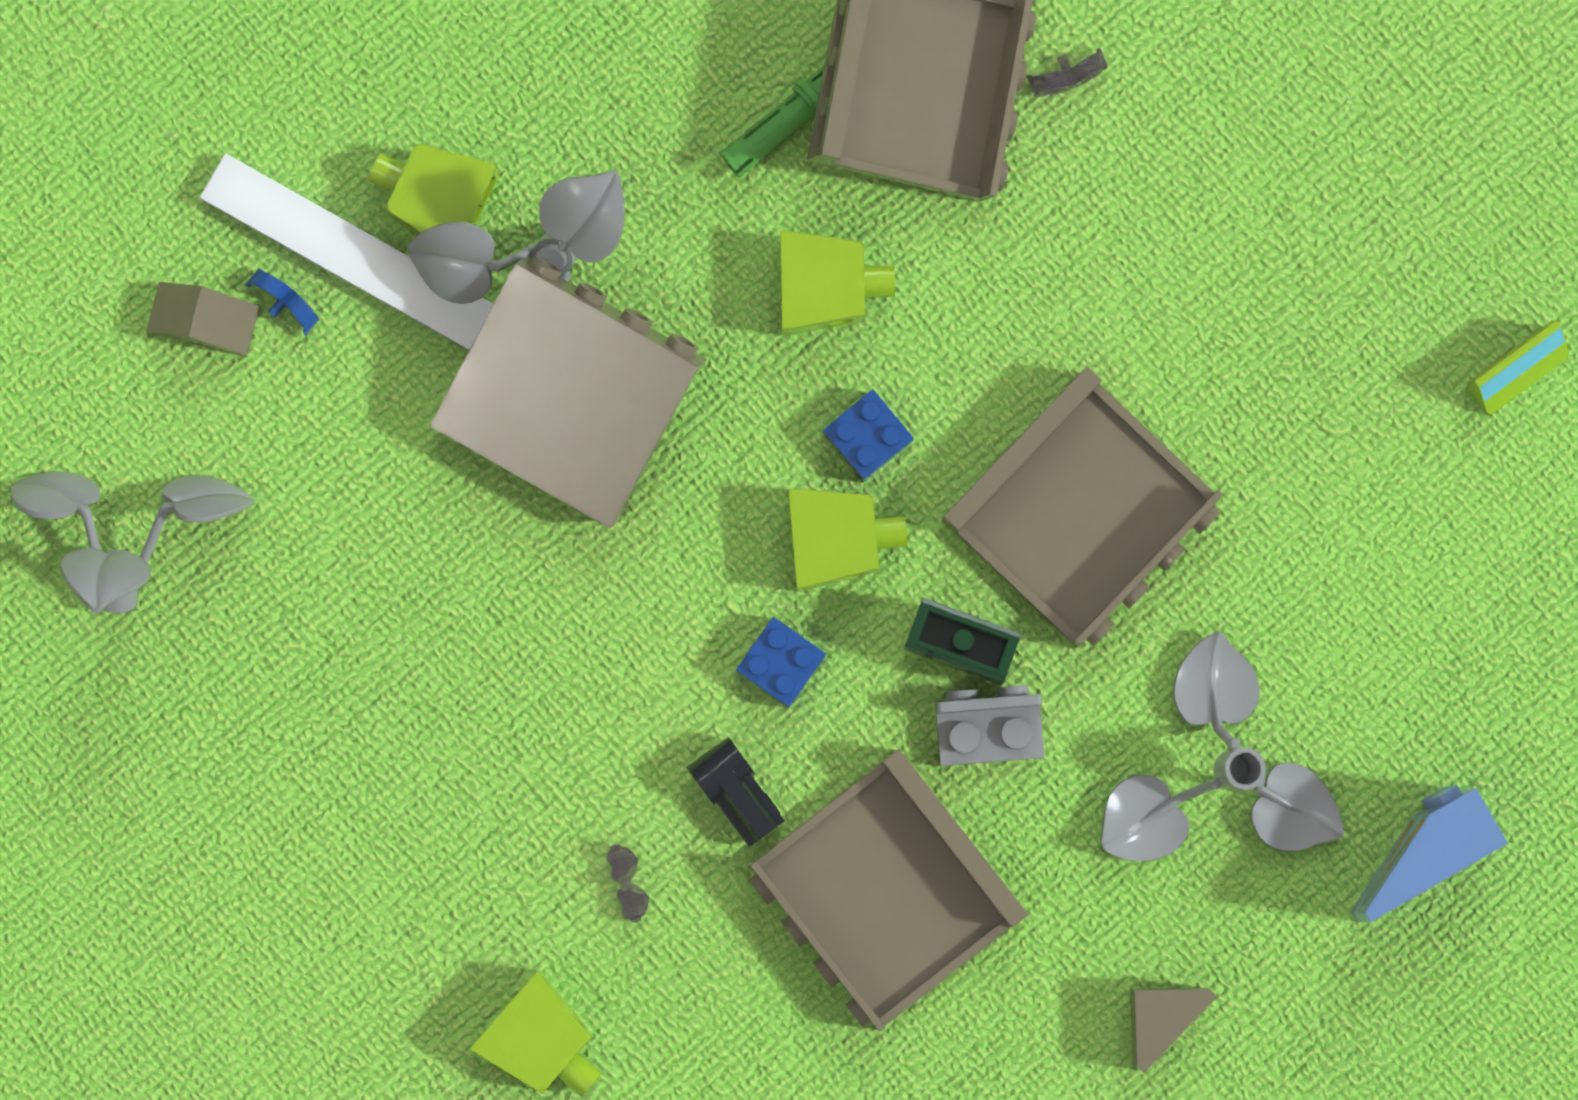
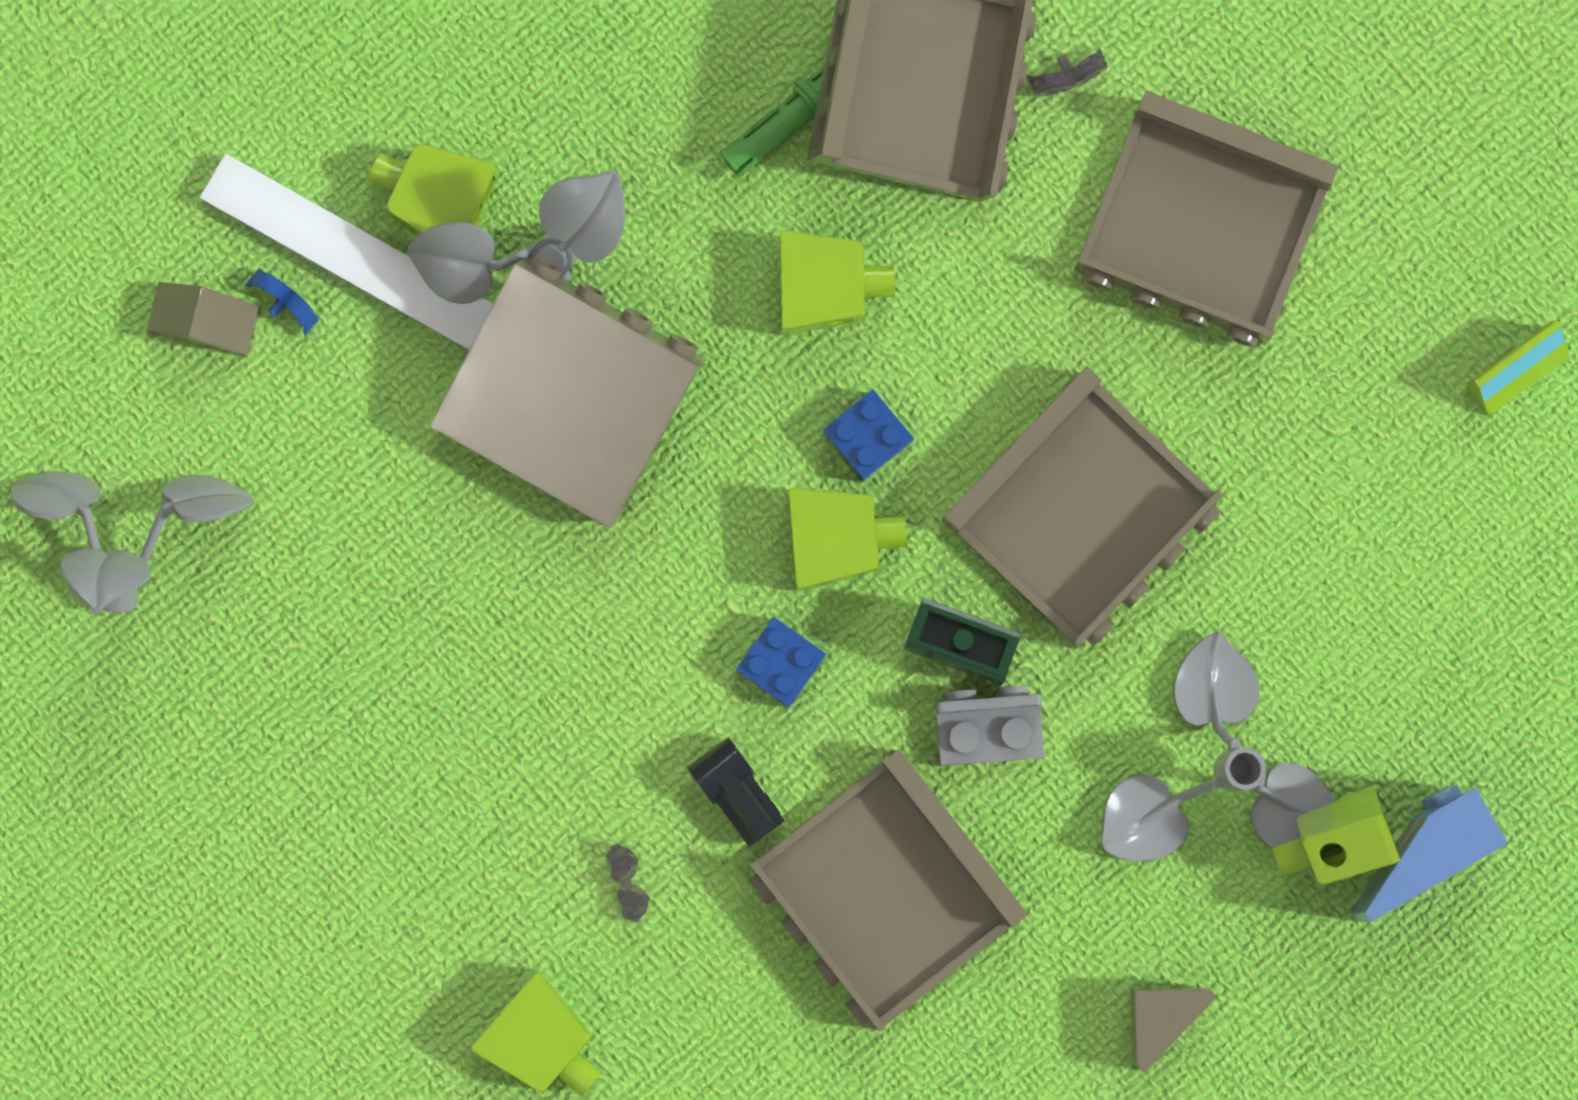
(1205, 219): none -> dark tan panel
(1357, 838): none -> lime torso

